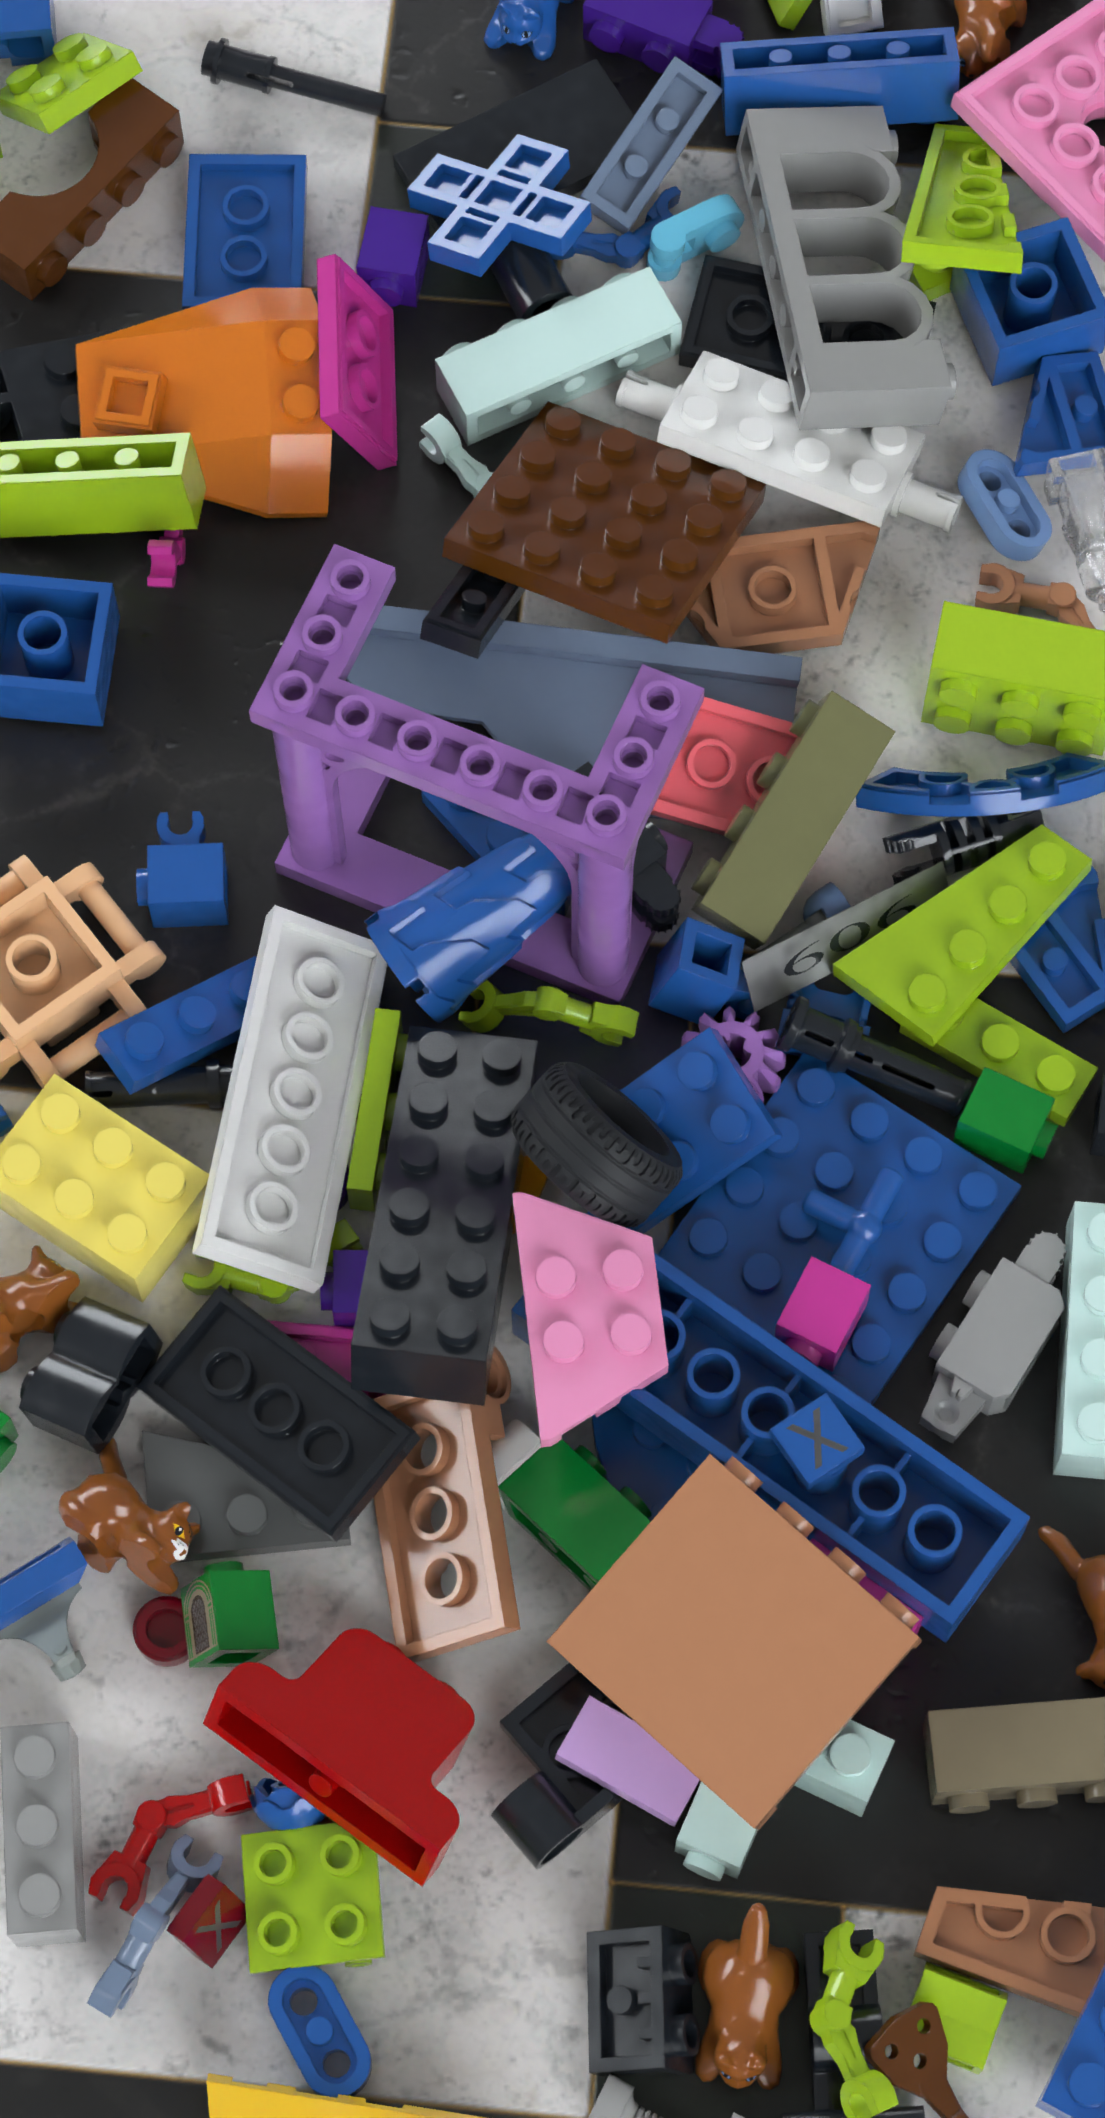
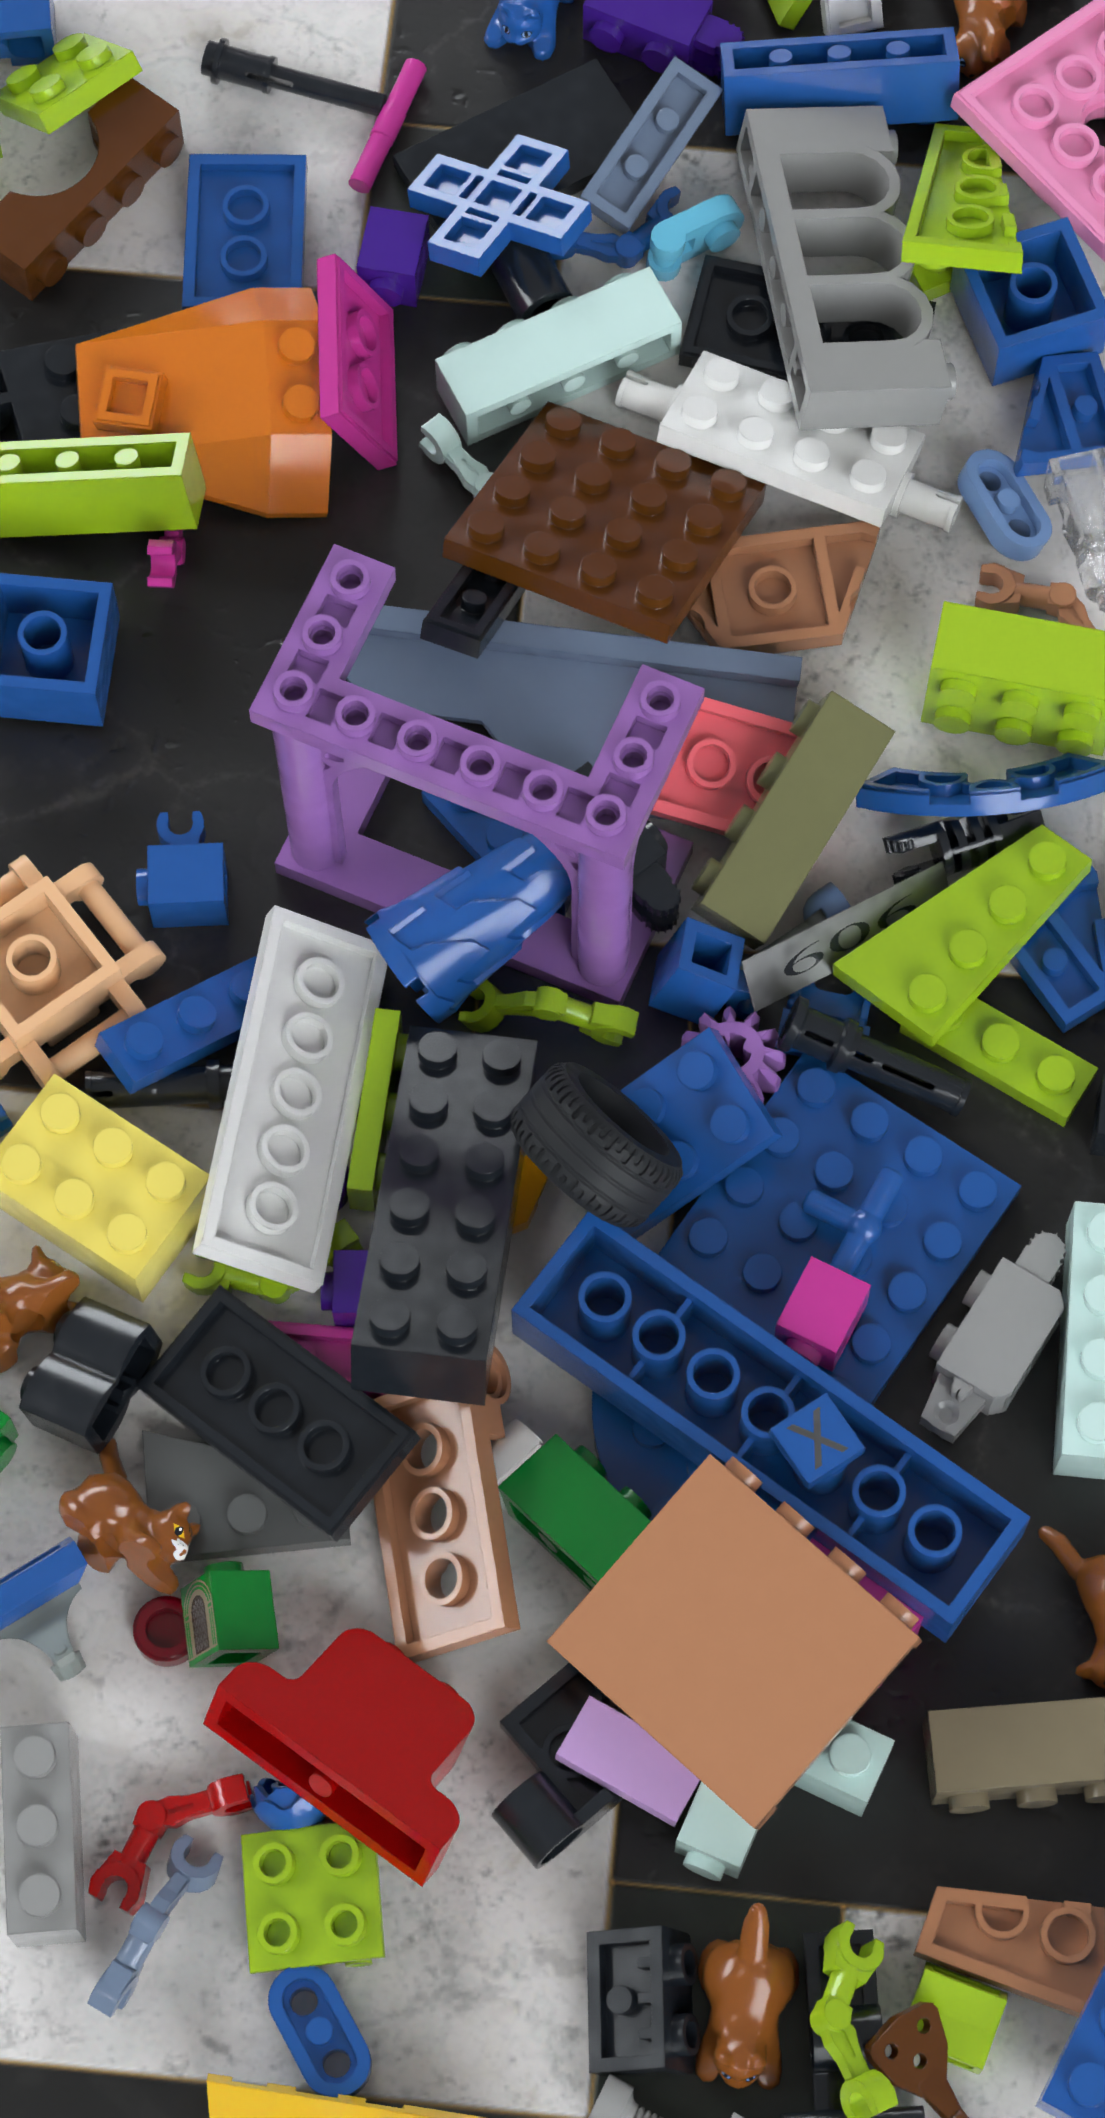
(209, 1921): dark red tile -> none
(387, 125): none -> dark pink piece
(587, 1312): bright pink wing -> none
(1006, 1121): green brick -> none

